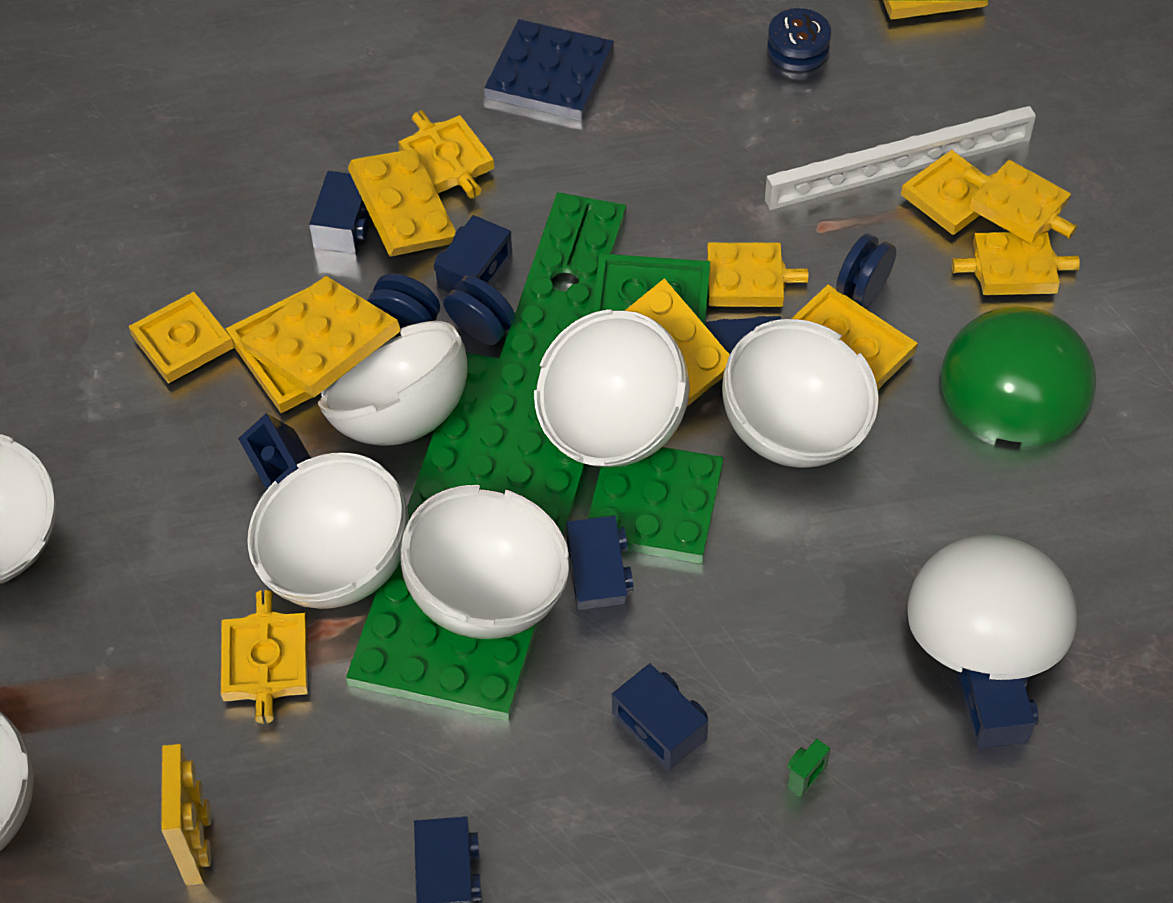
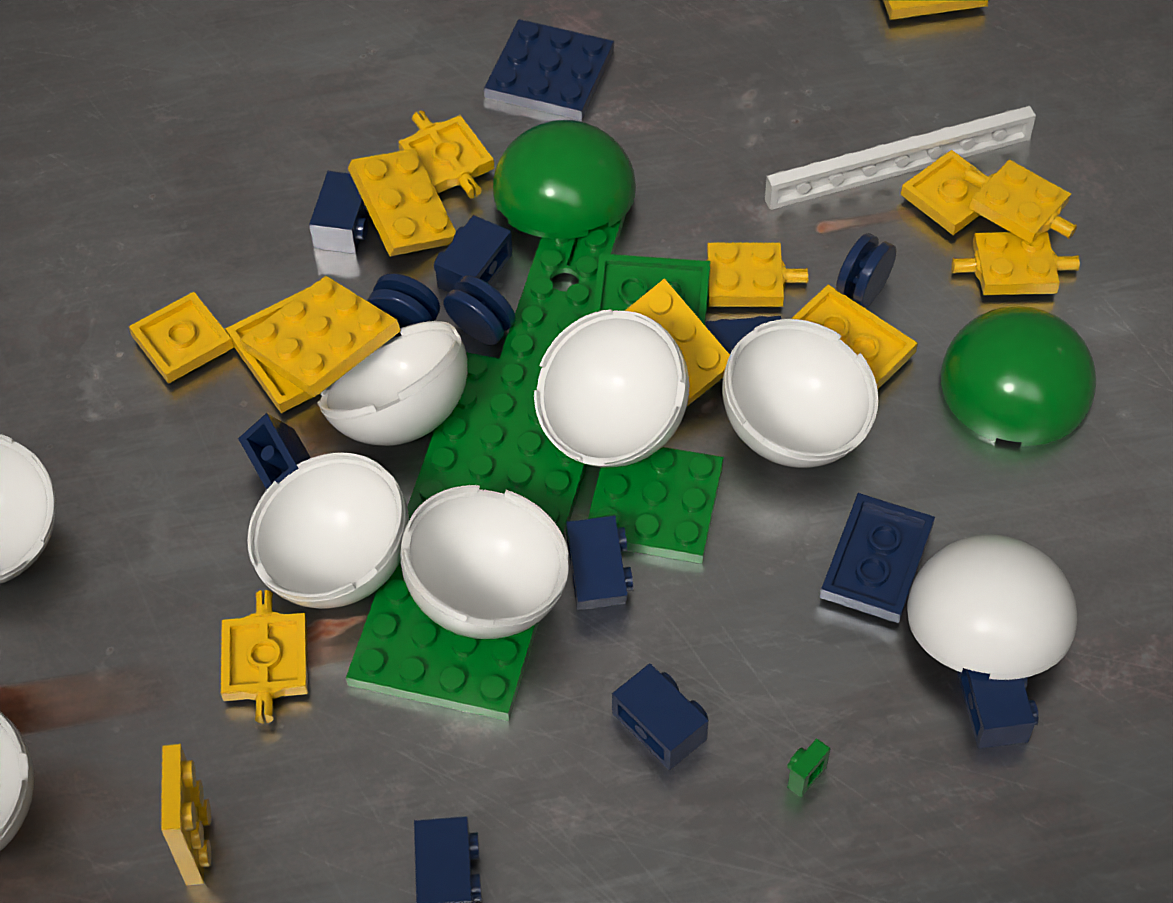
(563, 180): none -> green piece
(799, 39): dark blue head -> none
(877, 557): none -> dark blue plate

